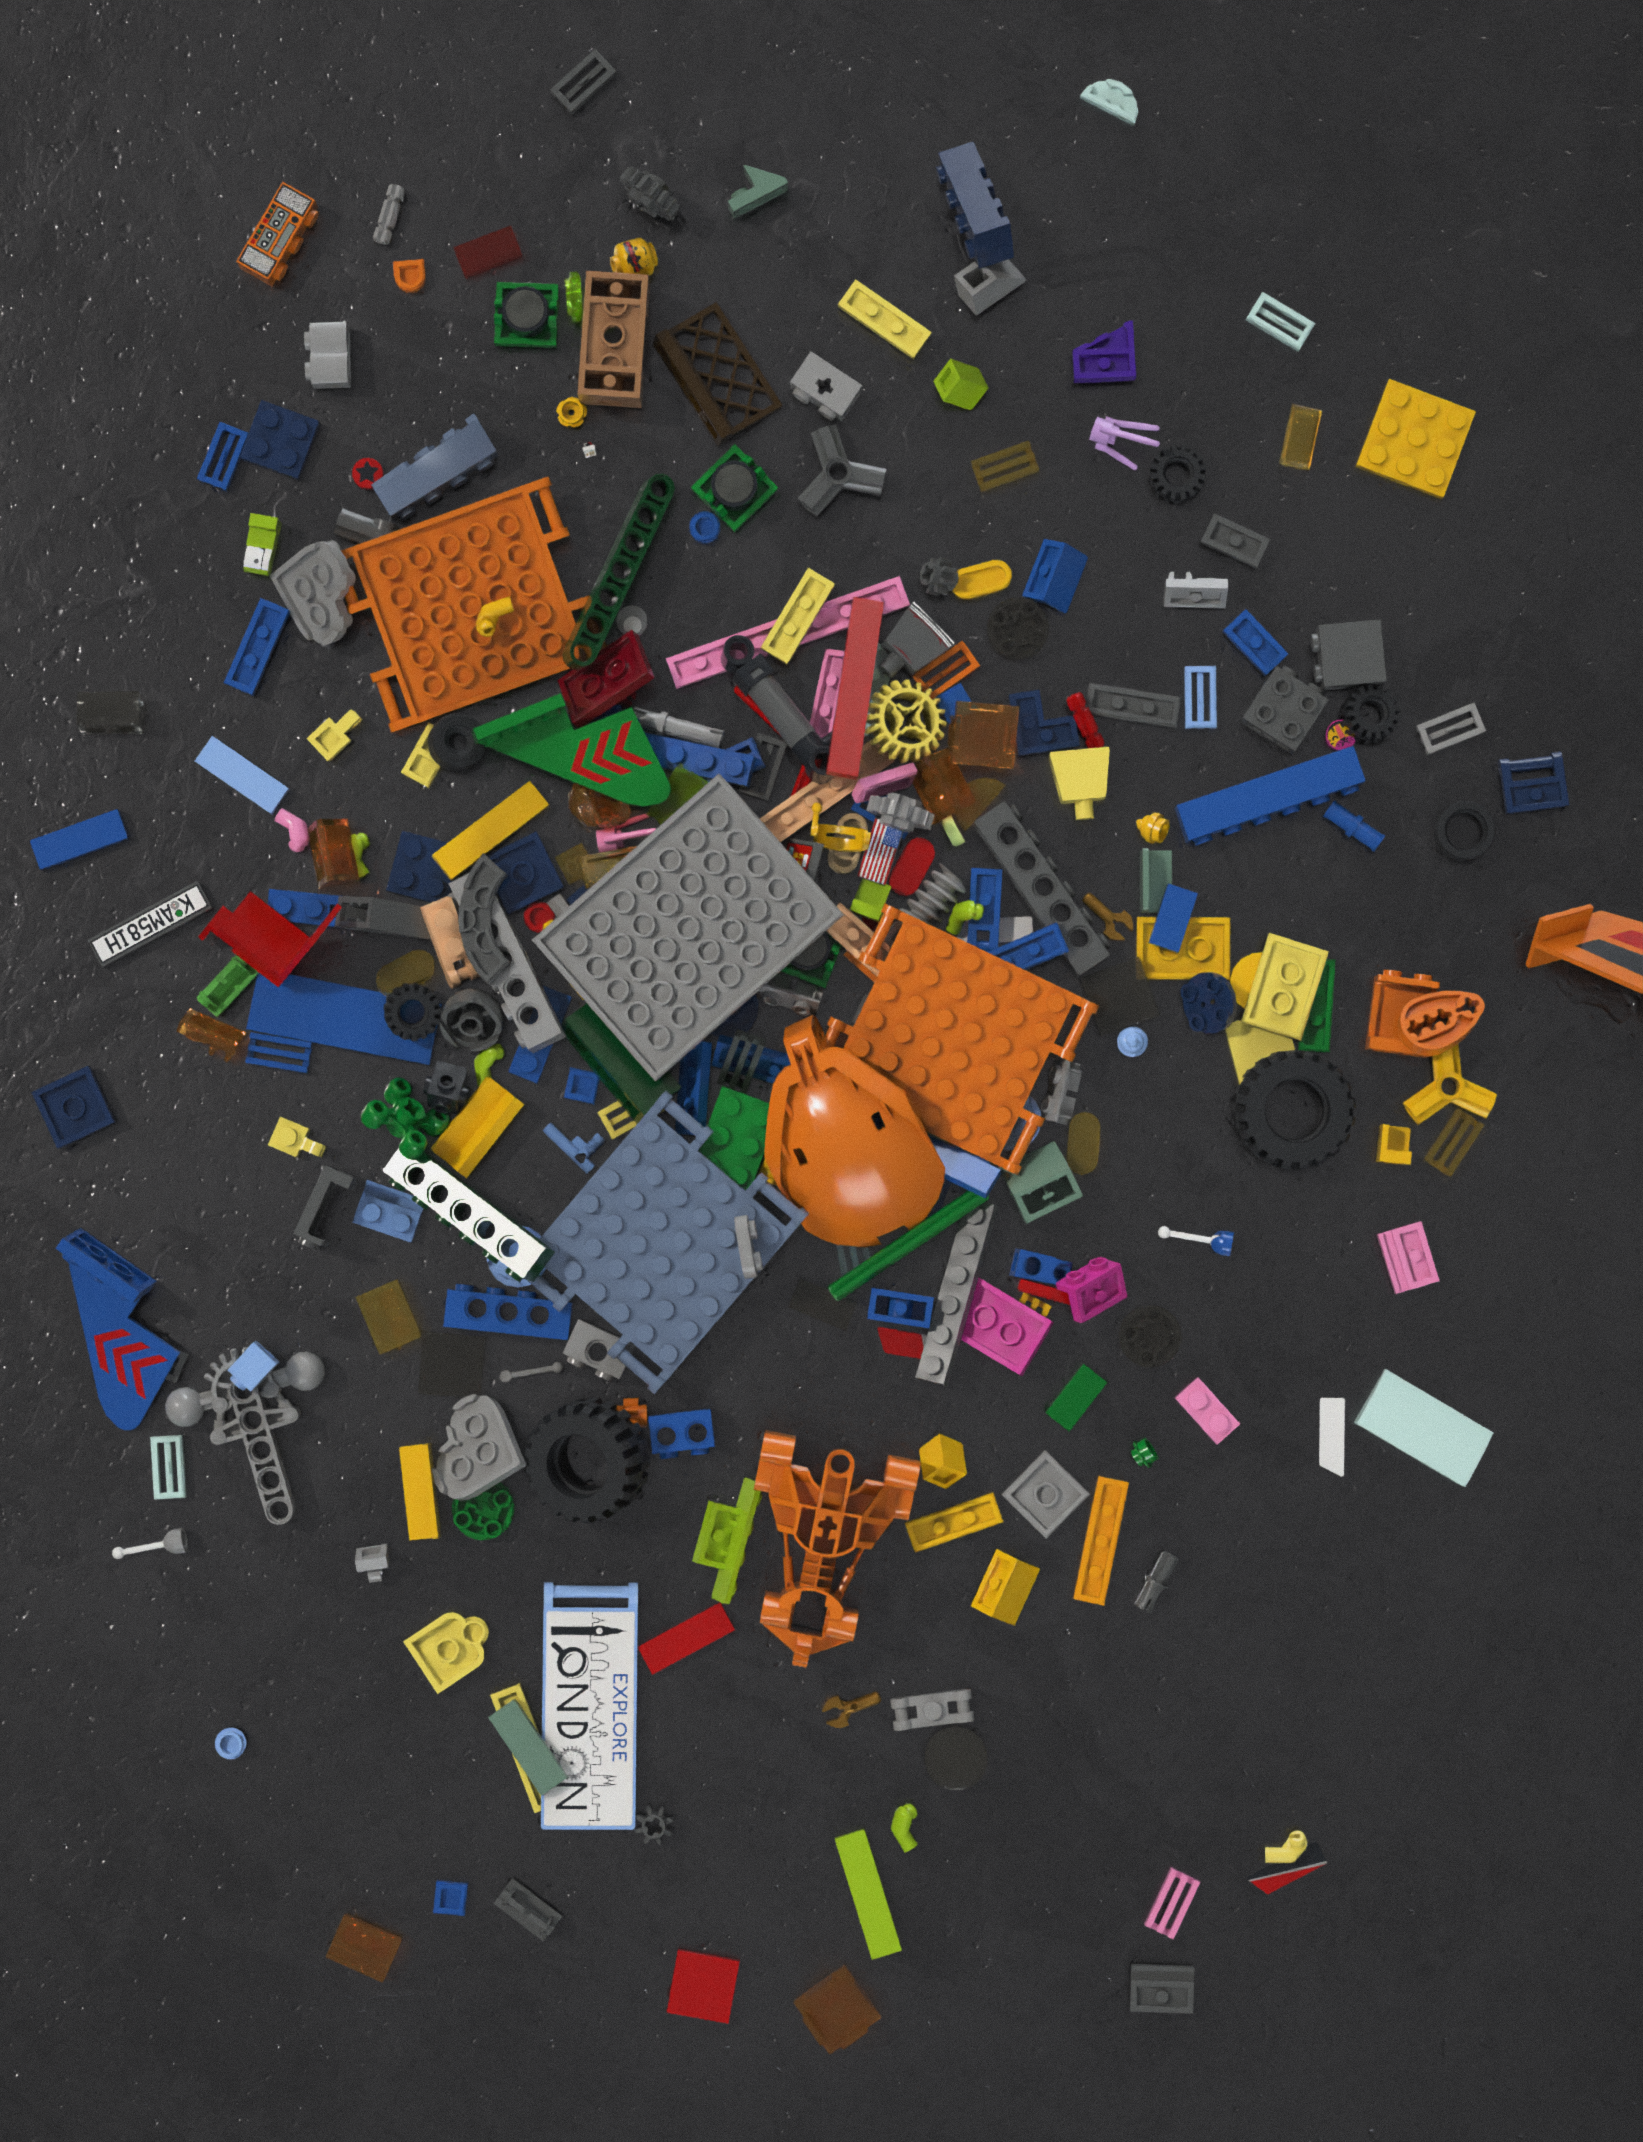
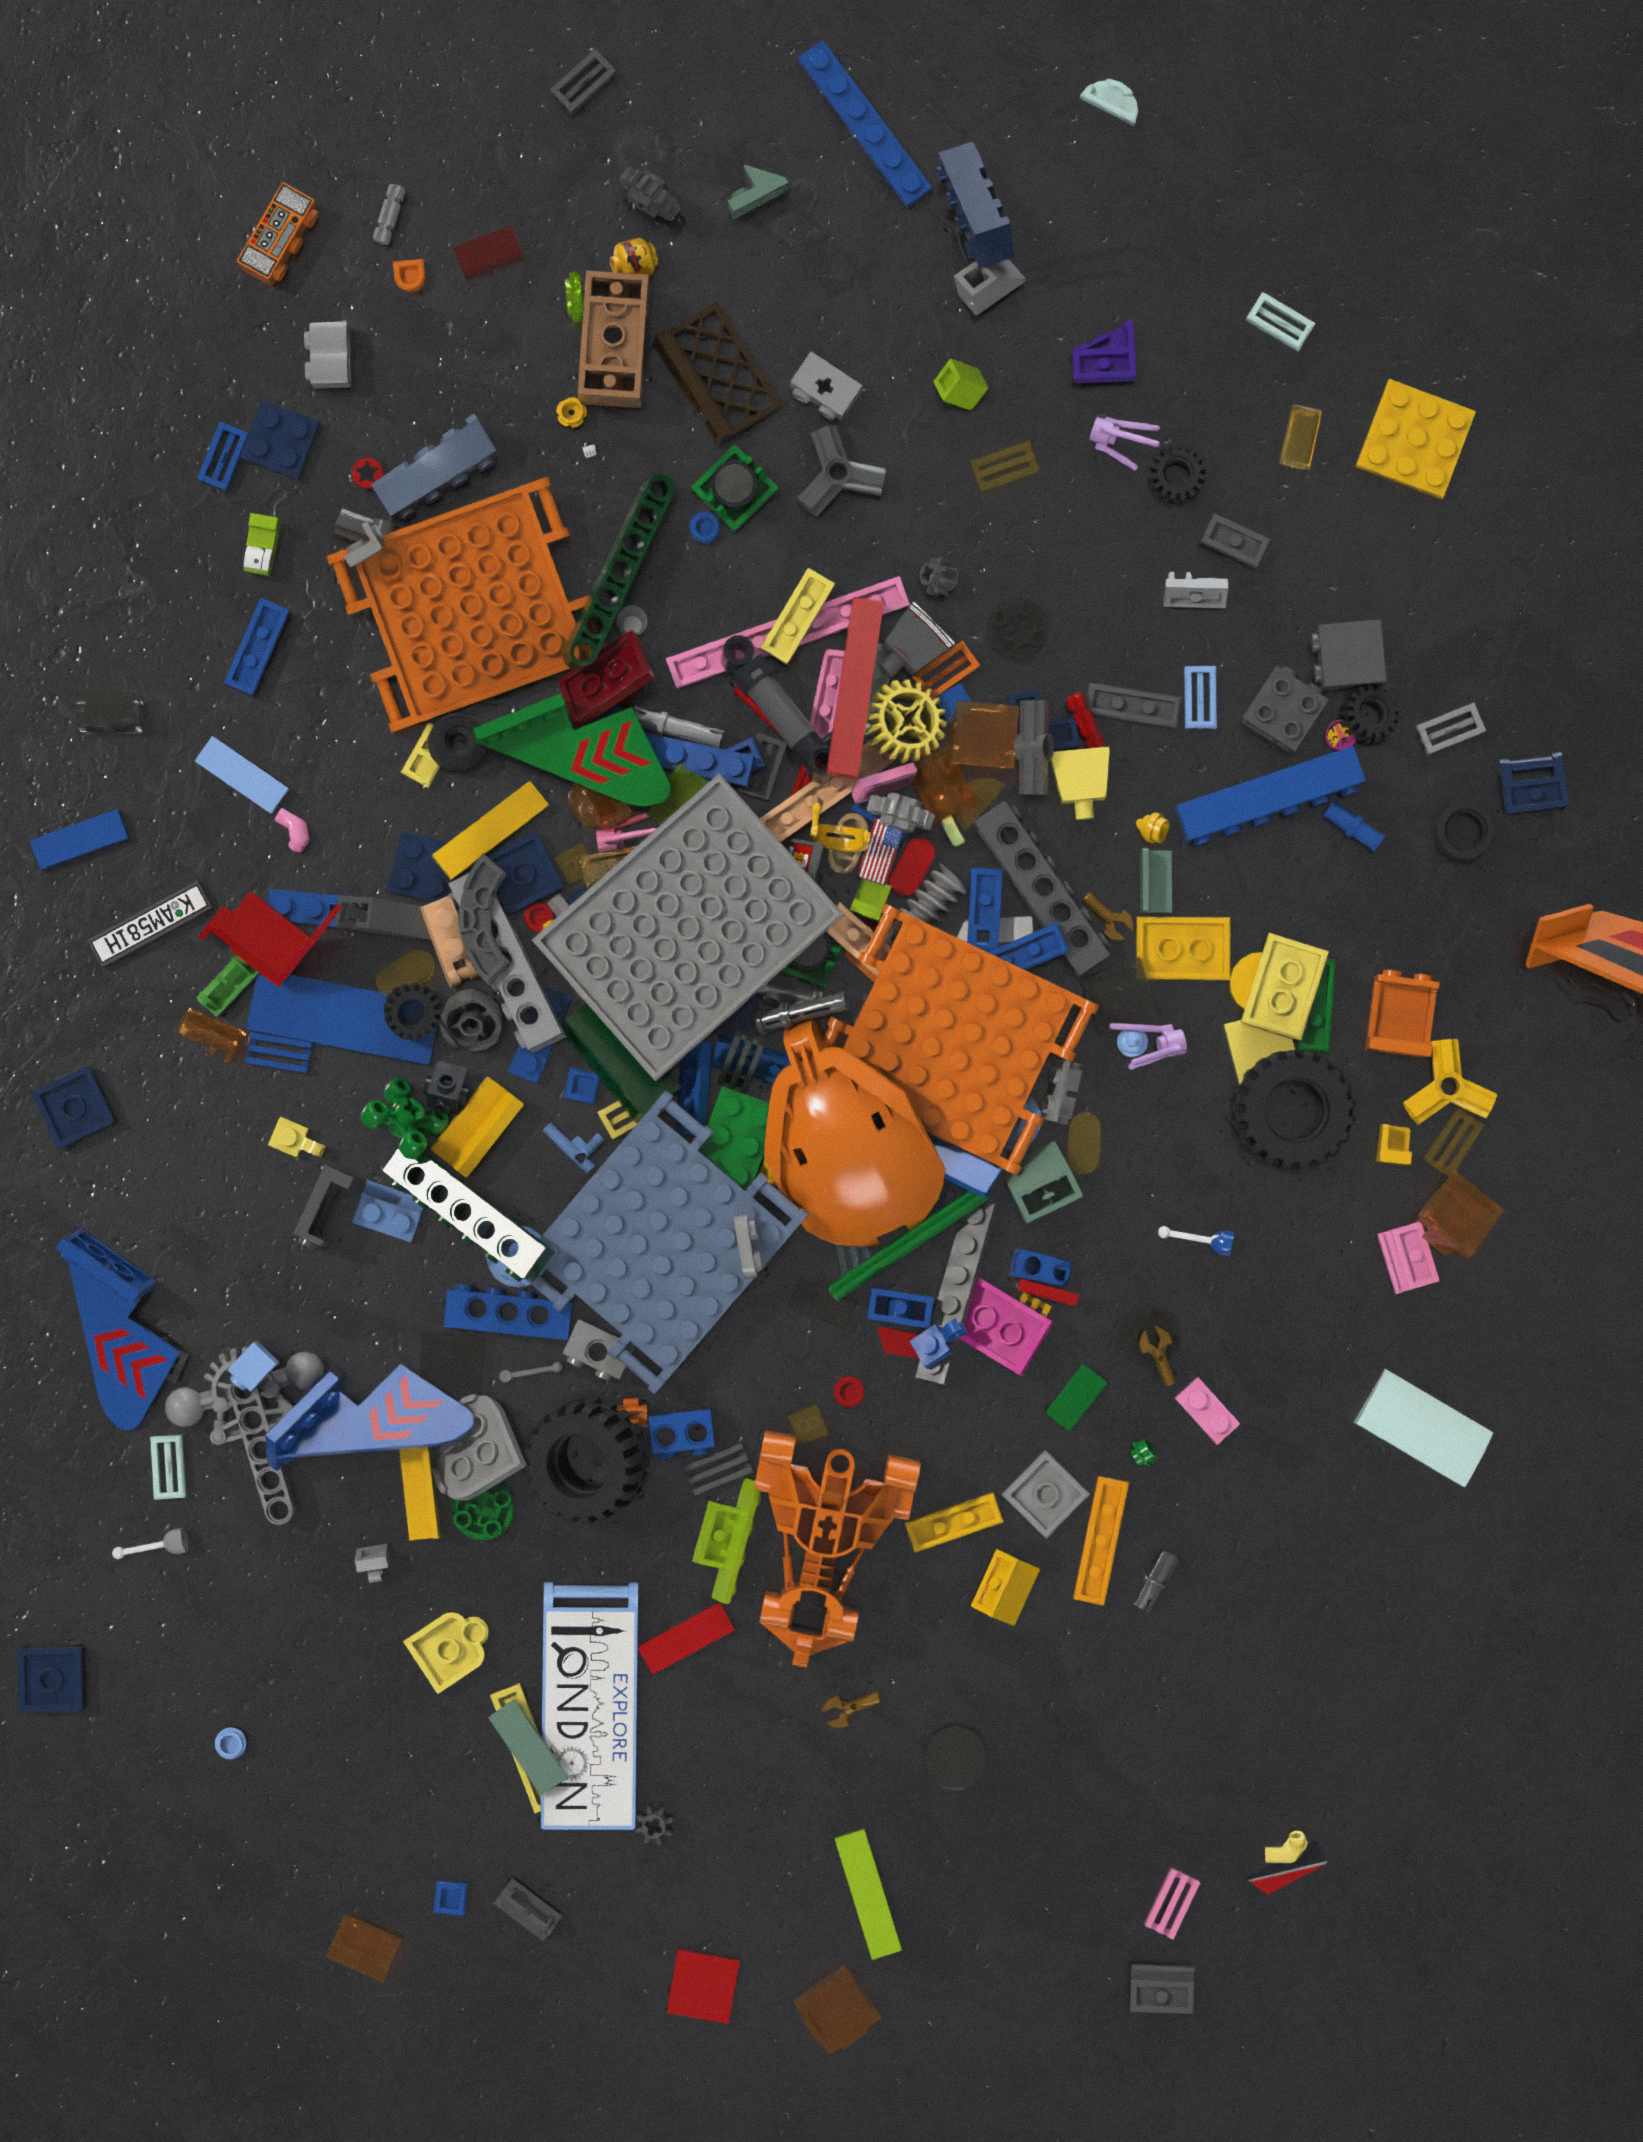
(50, 1679): none -> dark blue plate
(314, 591): light grey plate -> none
(331, 737): light yellow plate -> none
(332, 852): clear orange slope -> none
(359, 843): lime arm -> none
(360, 550): none -> light grey bracket
(388, 1316): clear yellow plate -> none
(396, 1415): none -> piece
(485, 1060): lime arm -> none
(489, 616): yellow arm -> none
(526, 314): piece -> none
(694, 1478): none -> dark grey tile
(788, 1015): none -> dark grey pin
(808, 1424): none -> clear yellow tile
(849, 1391): none -> red tile
(864, 124): none -> blue plate
(884, 319): light yellow plate -> none
(901, 1825): lime arm -> none
(932, 1709): light grey plate -> none
(934, 1343): none -> blue plate
(942, 1461): yellow panel -> none
(963, 912): lime arm -> none
(982, 579): yellow tile -> none
(1034, 747): none -> dark grey piece
(1055, 575): blue panel -> none
(1093, 1288): dark pink bracket -> none
(1159, 1354): none -> pearl gold bar
(1168, 1044): none -> lavender plant
(1172, 918): blue tile -> none
(1212, 1016): dark blue plate -> none
(1255, 642): blue plate -> none
(1332, 1434): white sticker -> none
(1443, 1036): orange piece -> none
(1458, 1216): none -> clear orange panel

